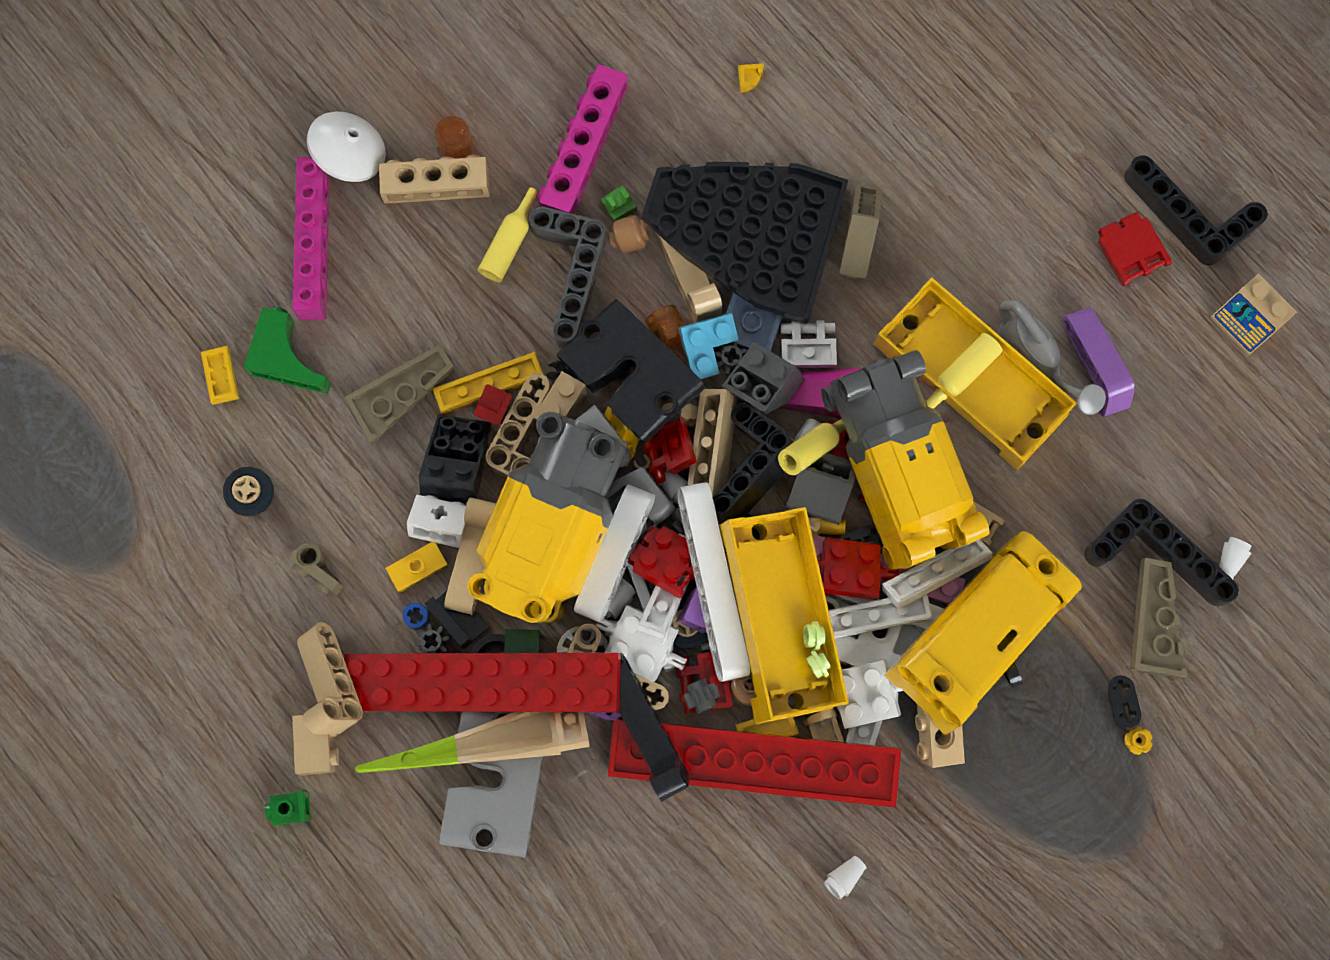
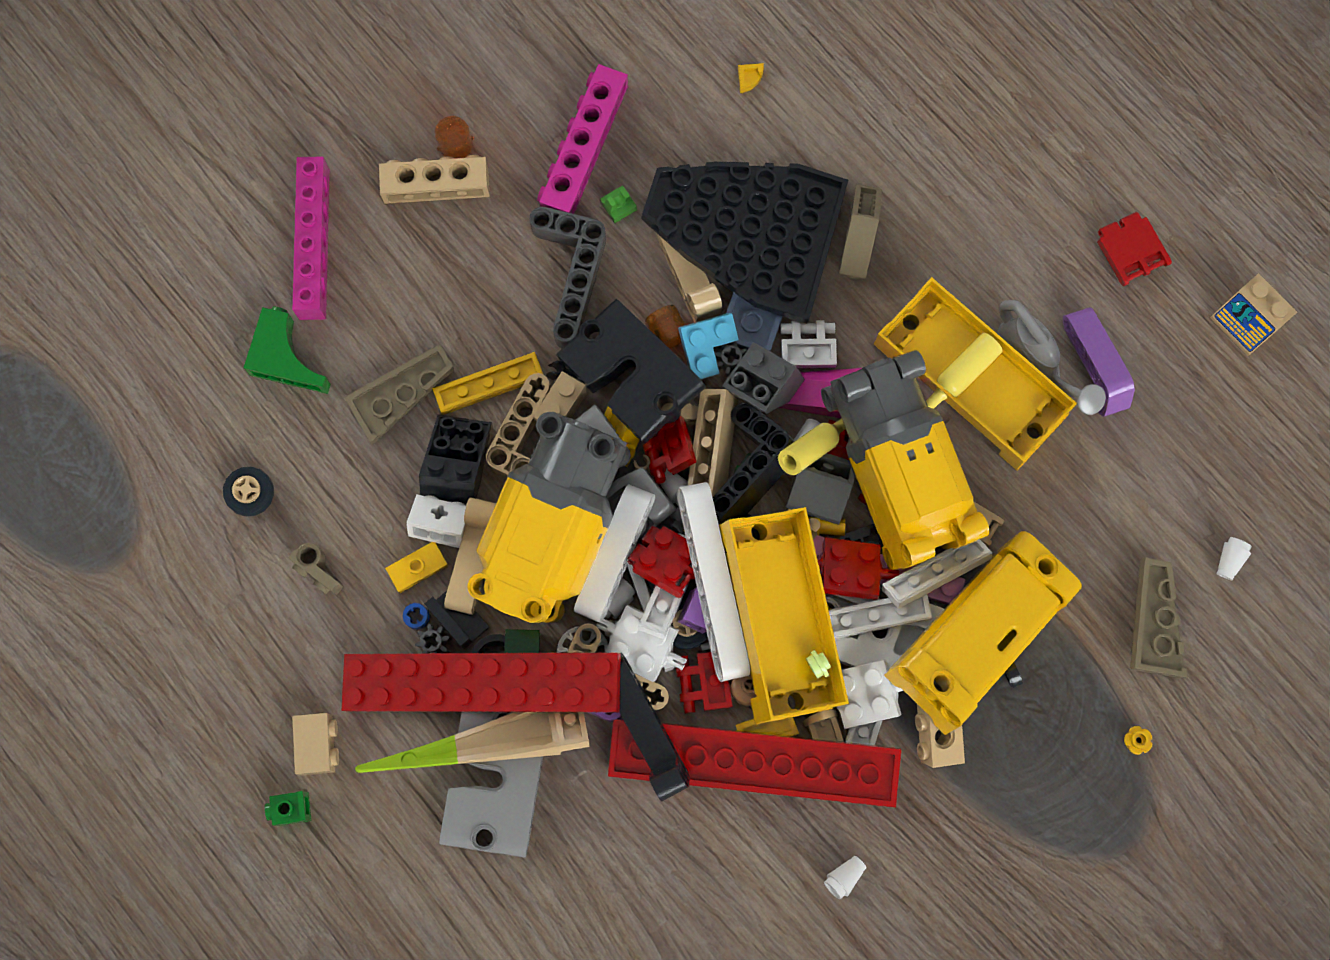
(220, 375): yellow plate -> none
(331, 682): tan beam -> none
(340, 154): white dish -> none
(492, 404): red panel -> none
(507, 240): light yellow piece -> none
(629, 234): medium nougat head -> none
(701, 696): dark grey gear -> none
(813, 635): yellowish green plate -> none
(1130, 701): black beam -> none
(1164, 549): black beam -> none
(1189, 214): black beam -> none

